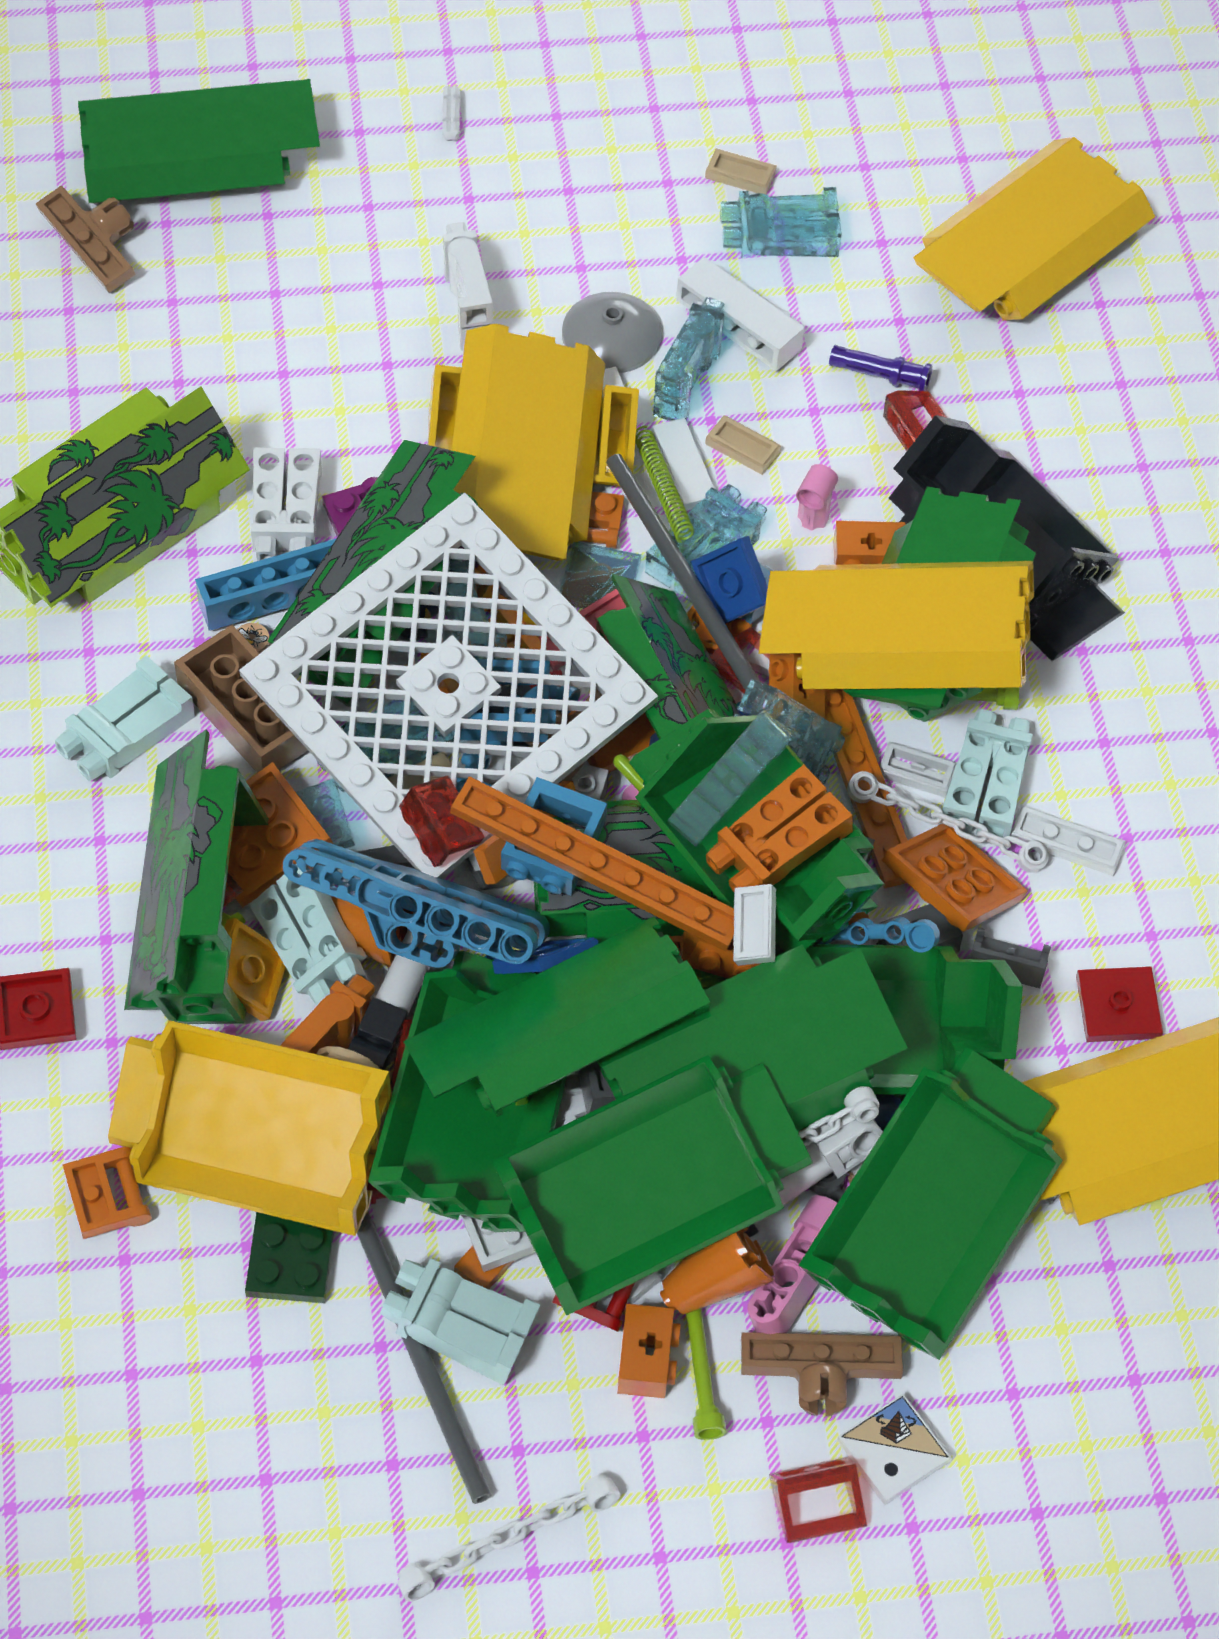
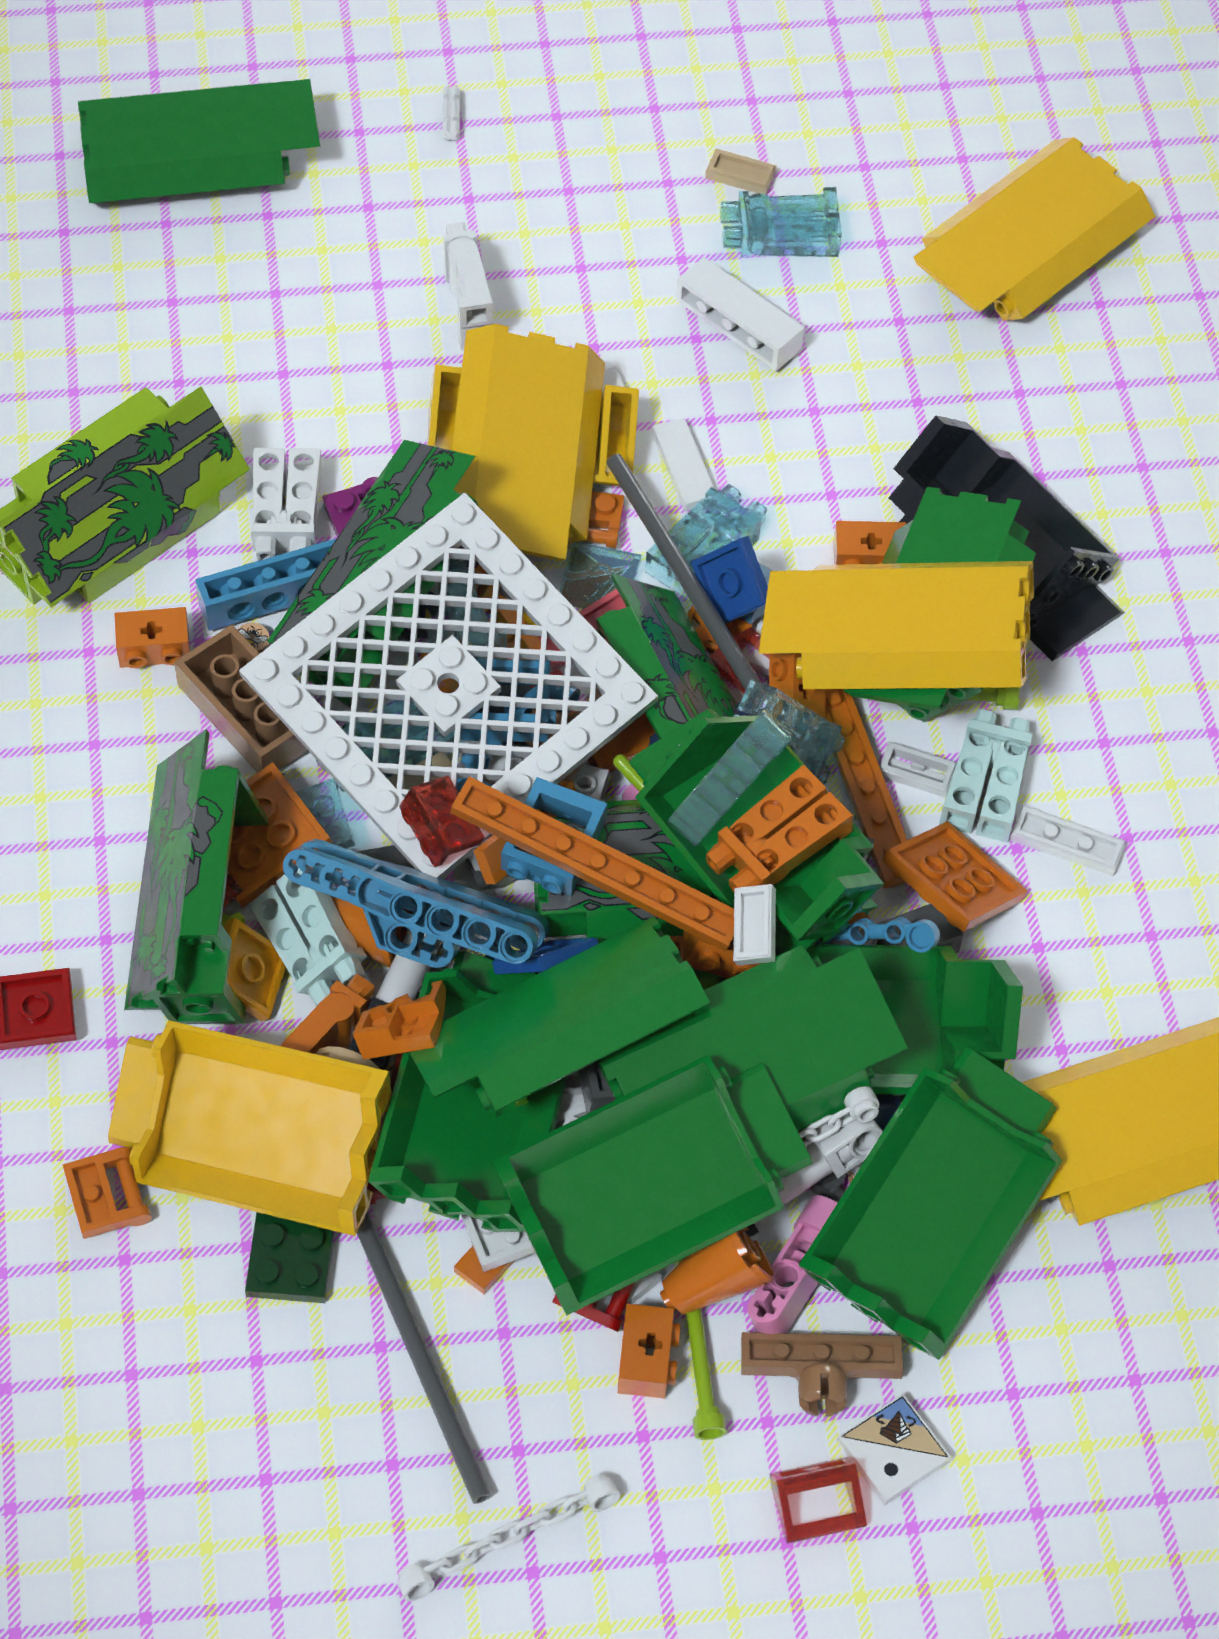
(91, 234): medium nougat plate -> none
(126, 721): light aqua hips -> none
(151, 636): none -> orange brick
(402, 1024): none -> orange slope
(460, 1318): light aqua hips -> none
(616, 327): light grey dish -> none
(658, 488): lime piece -> none
(688, 357): clear light blue hips -> none
(743, 444): tan tile -> none
(816, 496): bright pink piece -> none
(895, 370): dark purple pin -> none
(900, 417): clear red tile -> none
(958, 824): white piece -> none
(1026, 963): dark grey hinge -> none
(1119, 1004): red plate -> none

